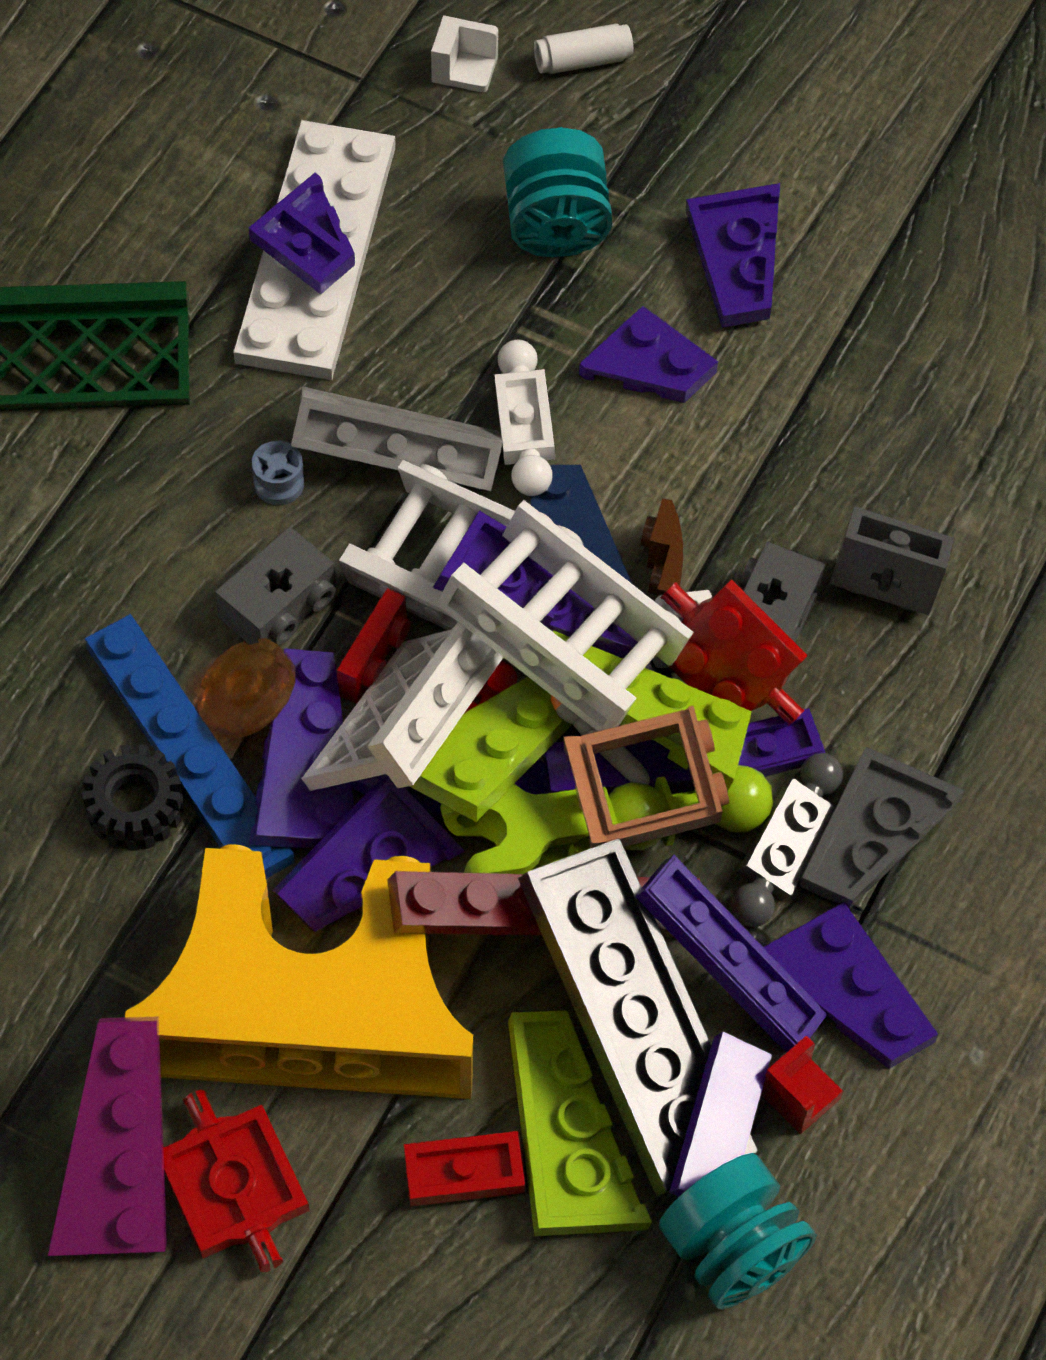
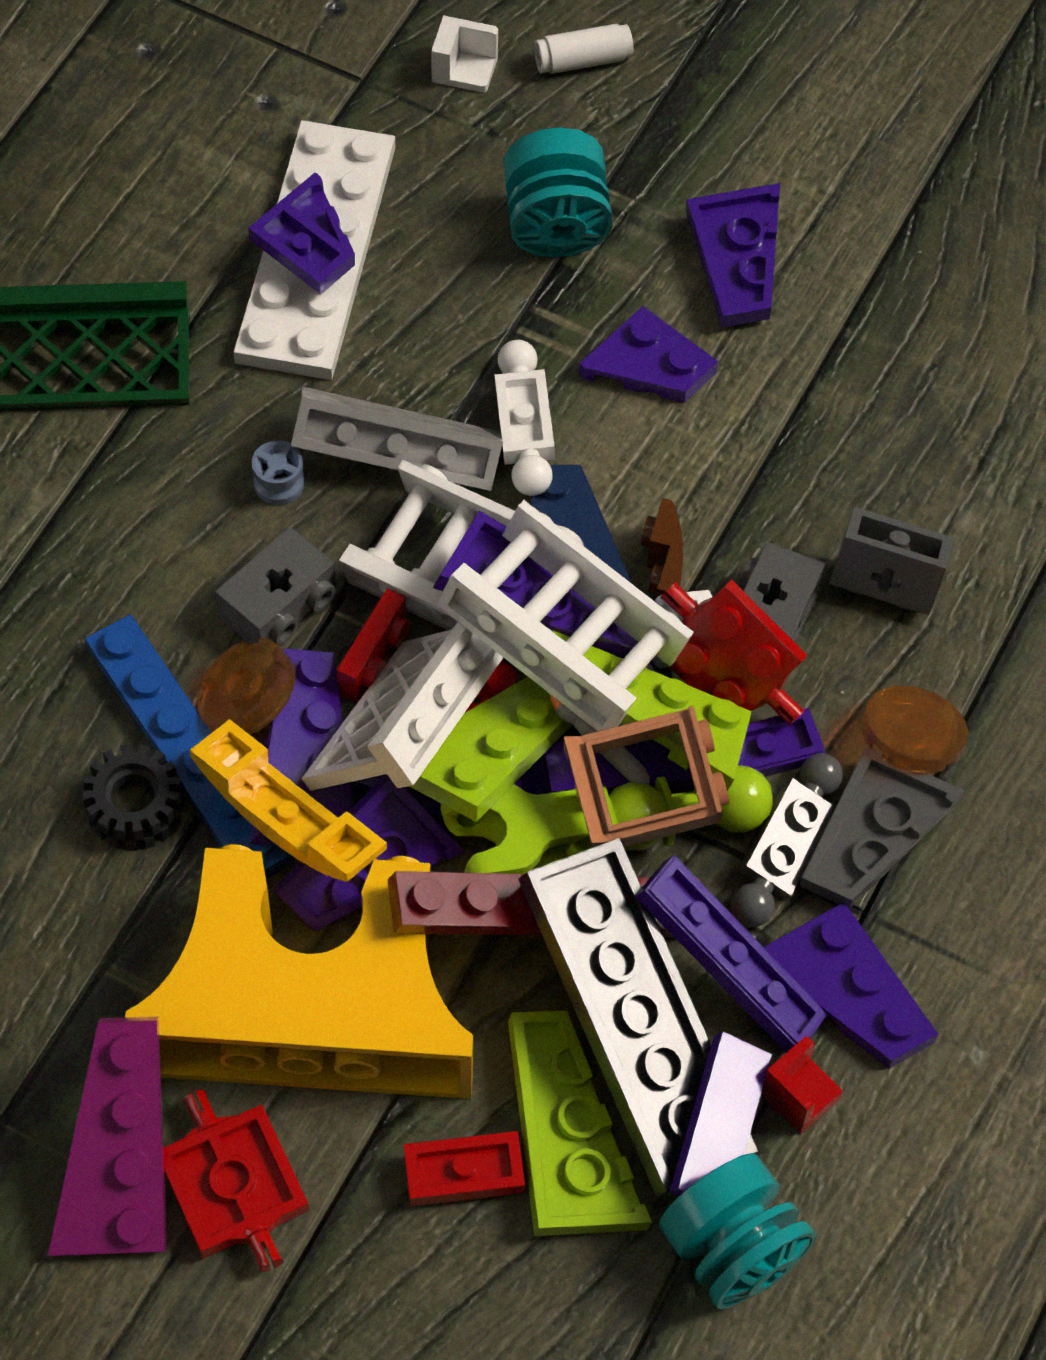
(281, 809): none -> yellow slope
(914, 729): none -> clear orange tile

